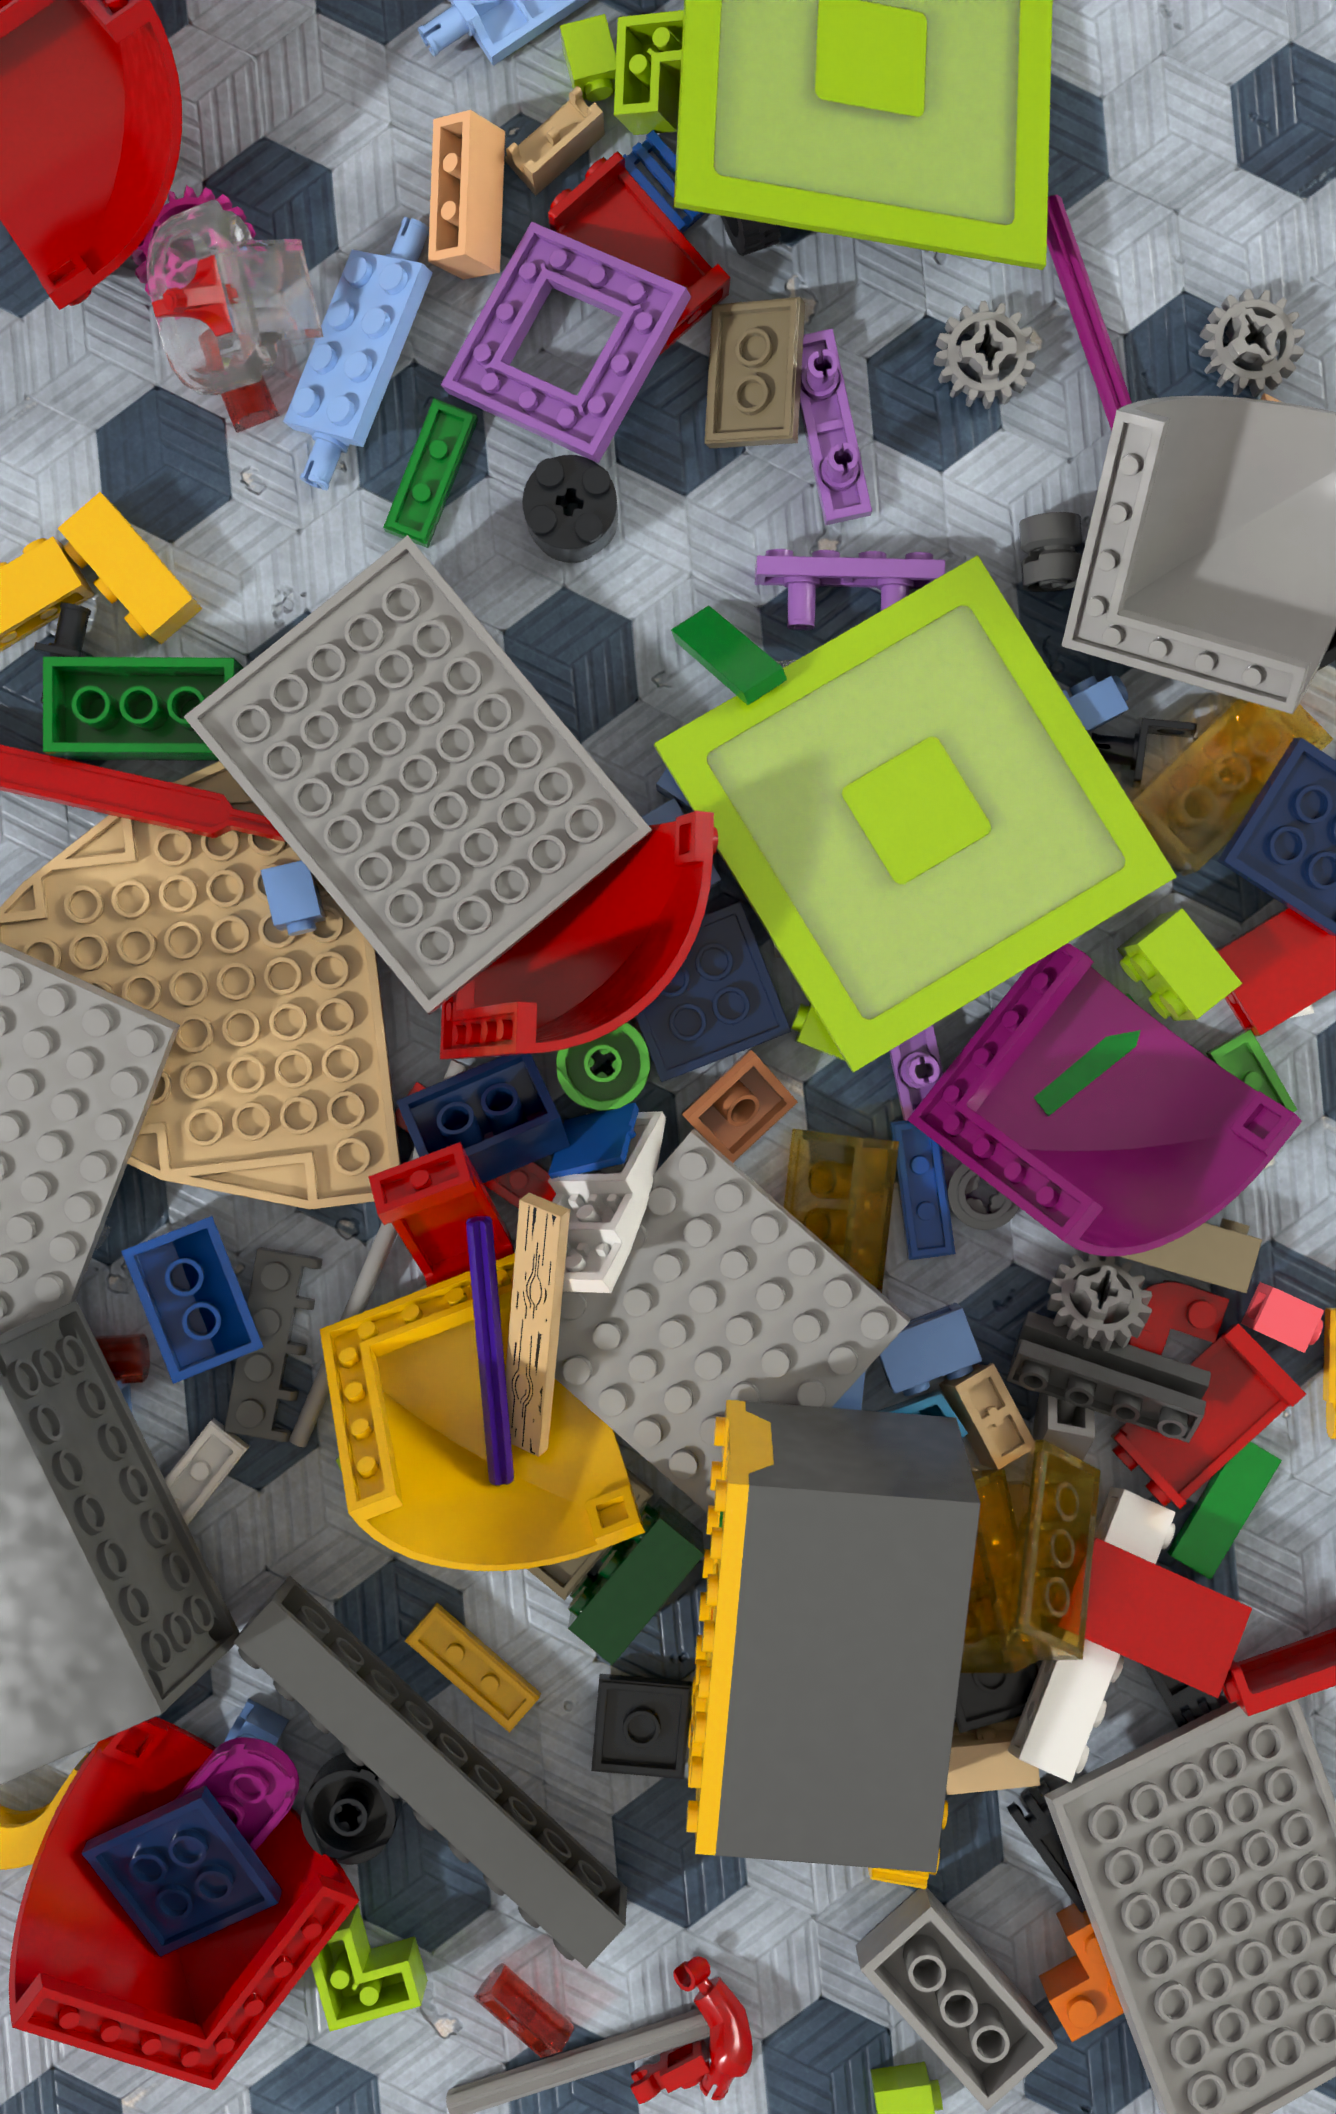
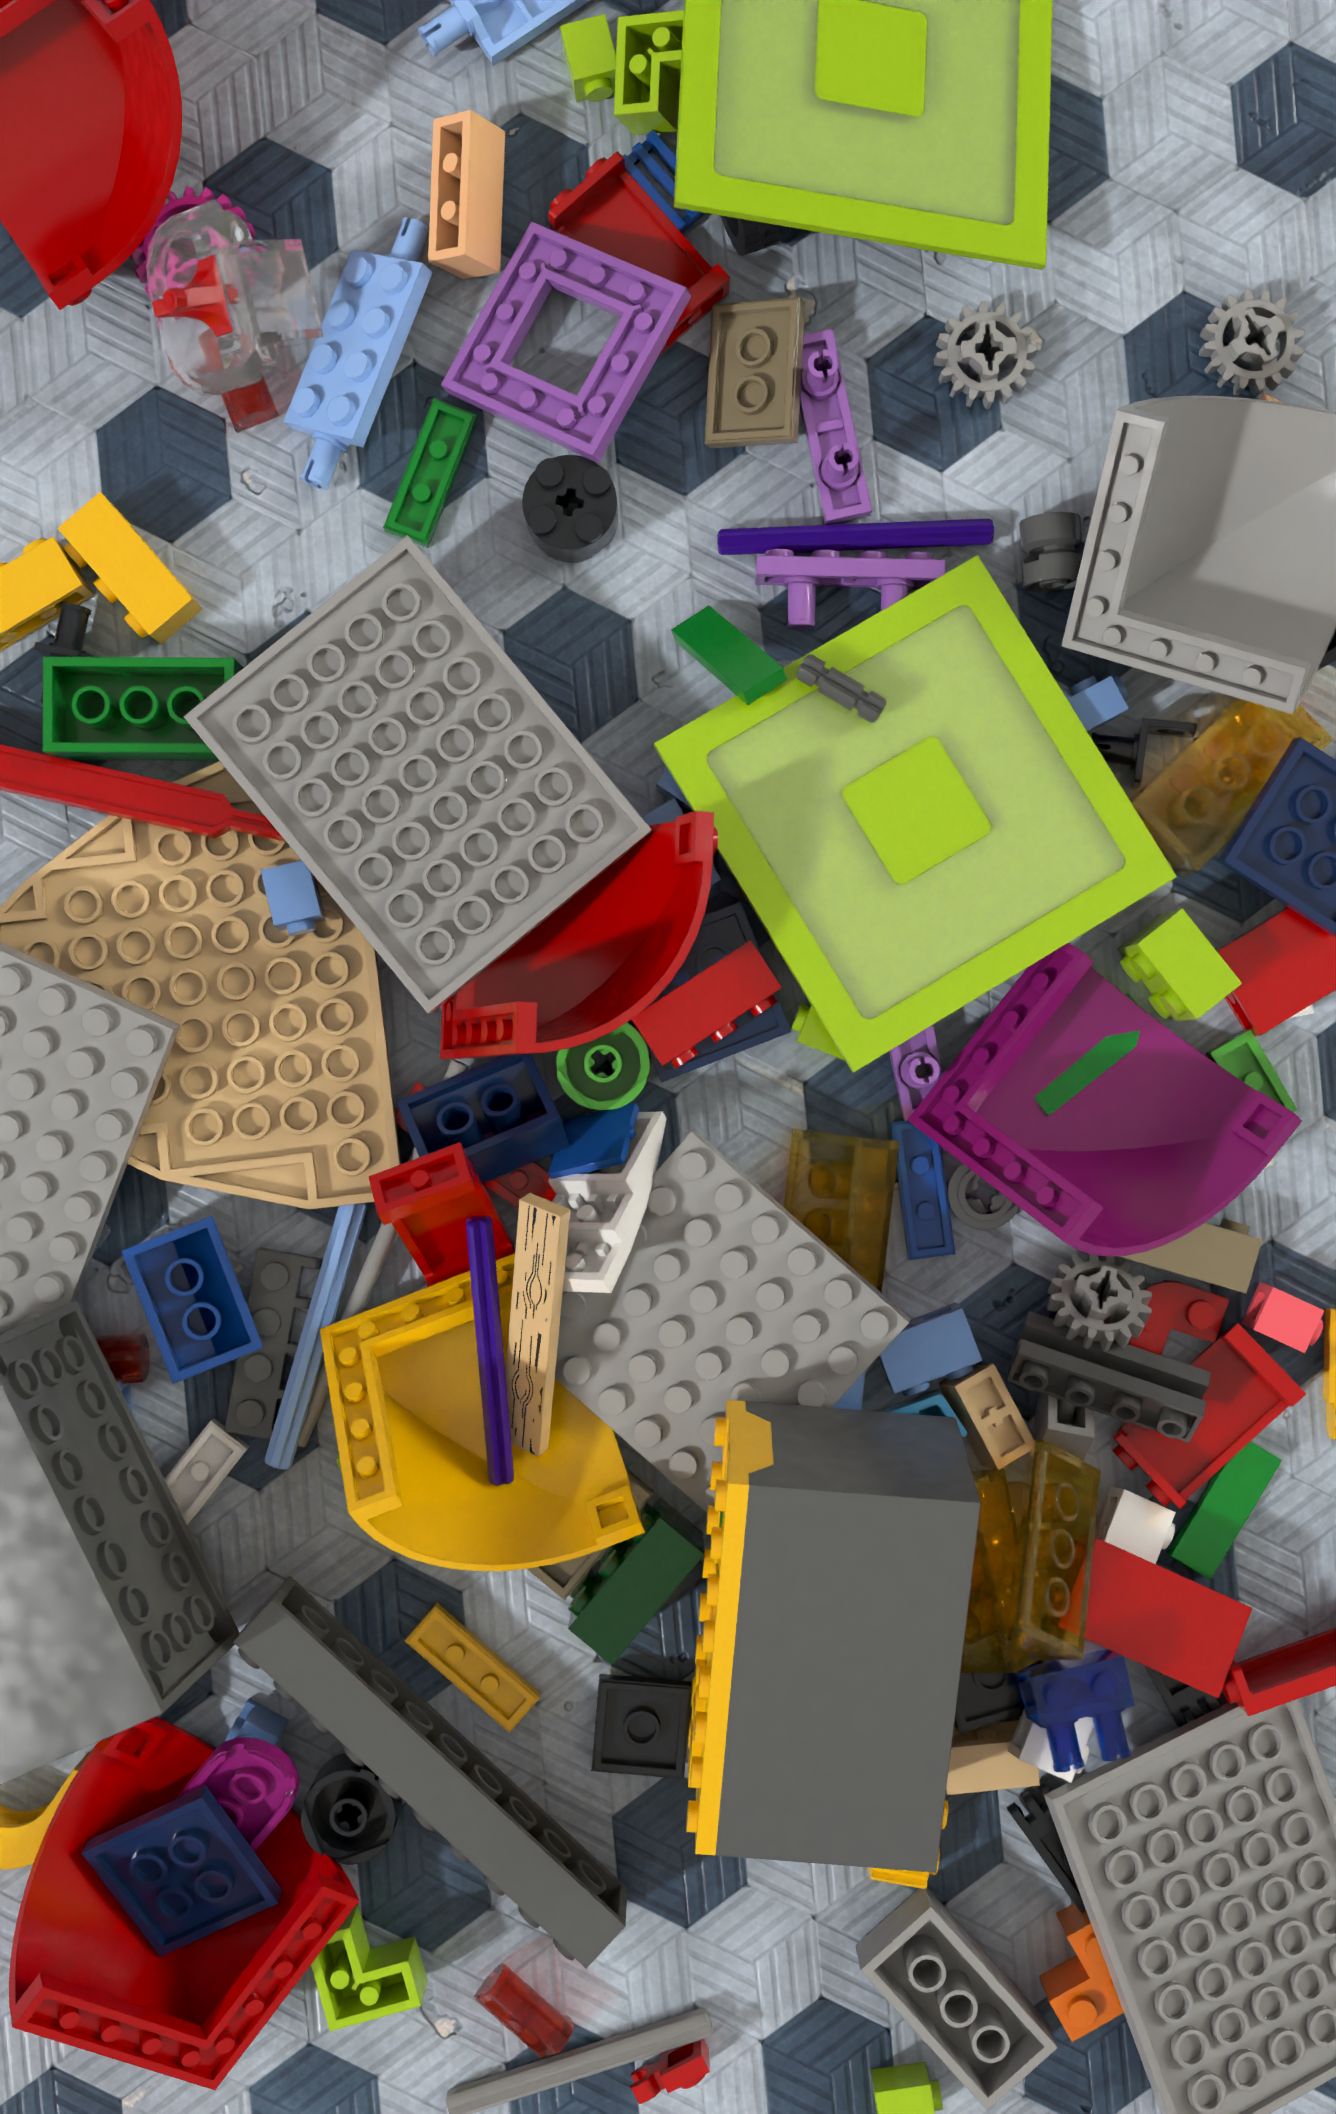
(309, 1350): none -> light blue axle
(556, 142): tan hinge -> none
(708, 1005): none -> red brick
(728, 2023): red arm -> none
(739, 1106): nougat slope -> none
(841, 688): none -> dark grey axle
(856, 536): none -> dark purple axle
(1067, 1690): none -> clear blue brick
(1085, 310): magenta axle -> none

